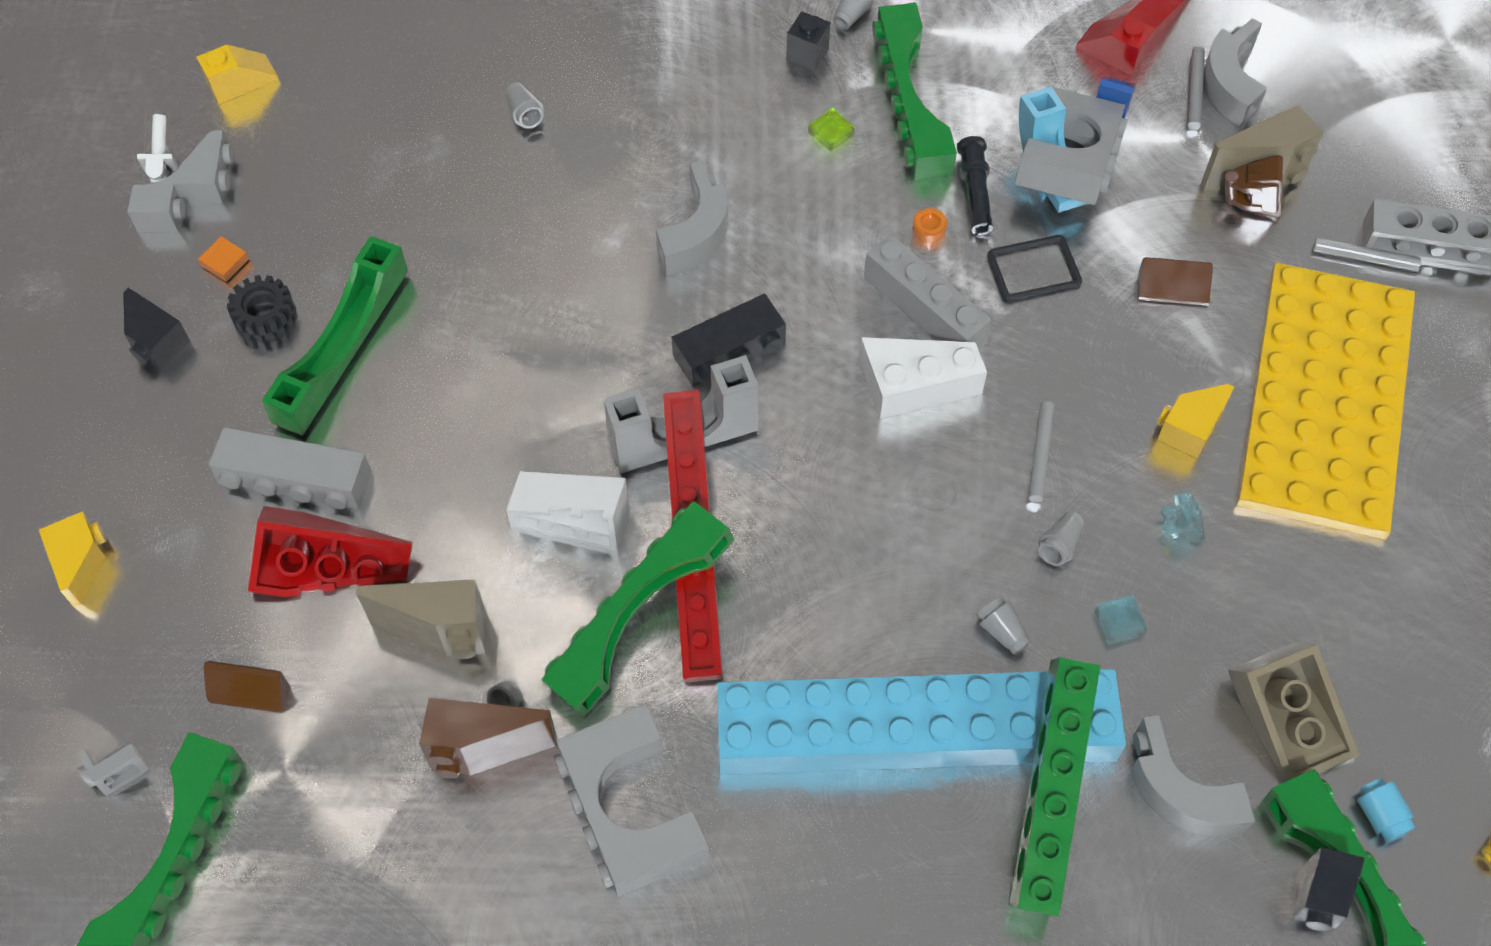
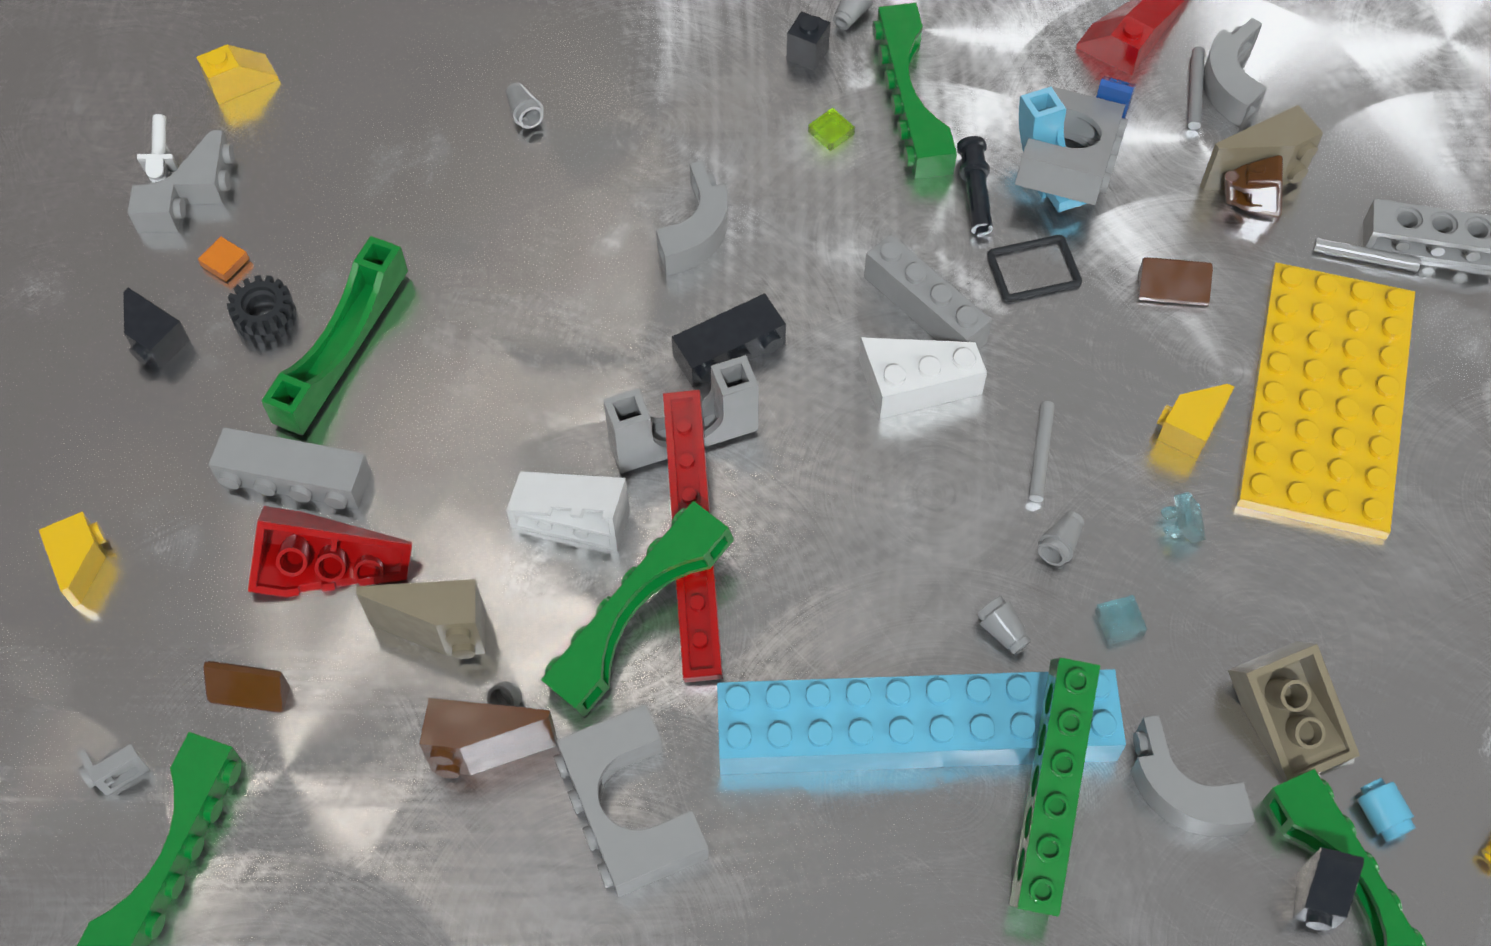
(929, 225): orange tile -> none

